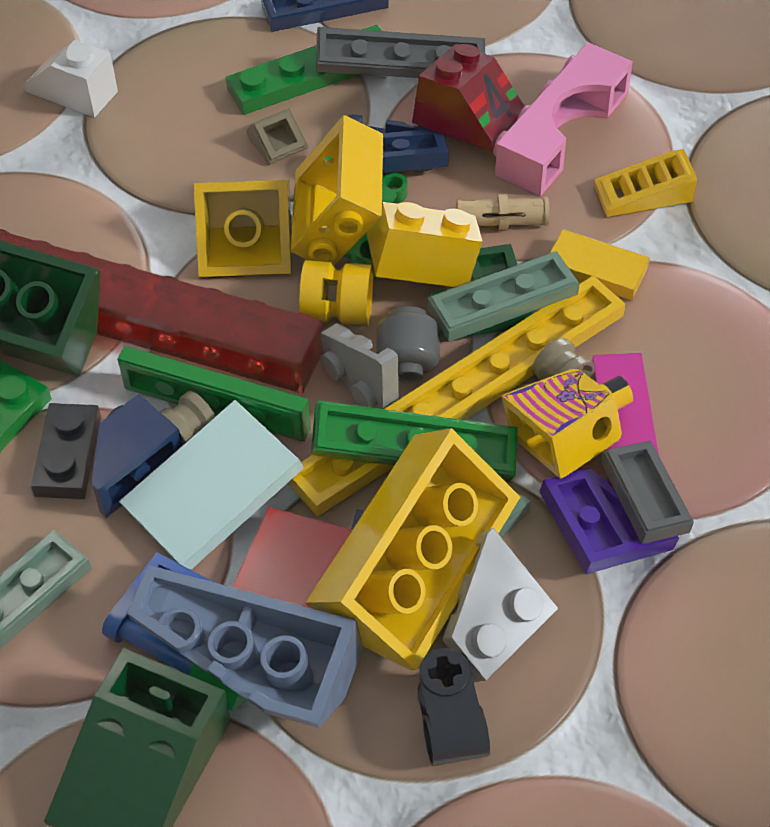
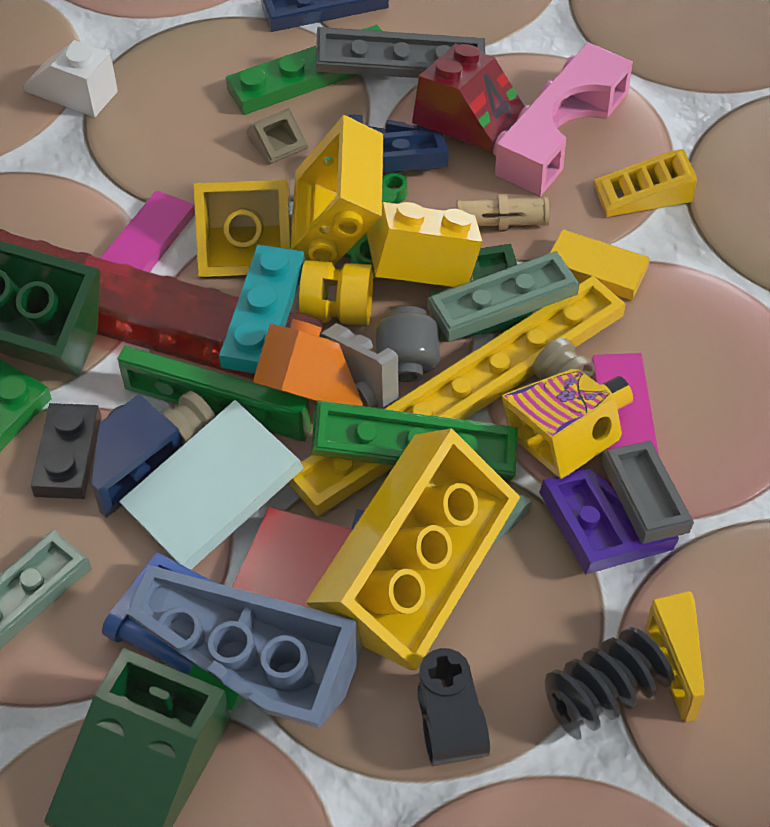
(151, 232): none -> dark pink tile
(262, 302): none -> teal plate
(305, 365): none -> orange slope
(496, 608): wing -> none
(604, 677): none -> black piece
(675, 631): none -> yellow slope

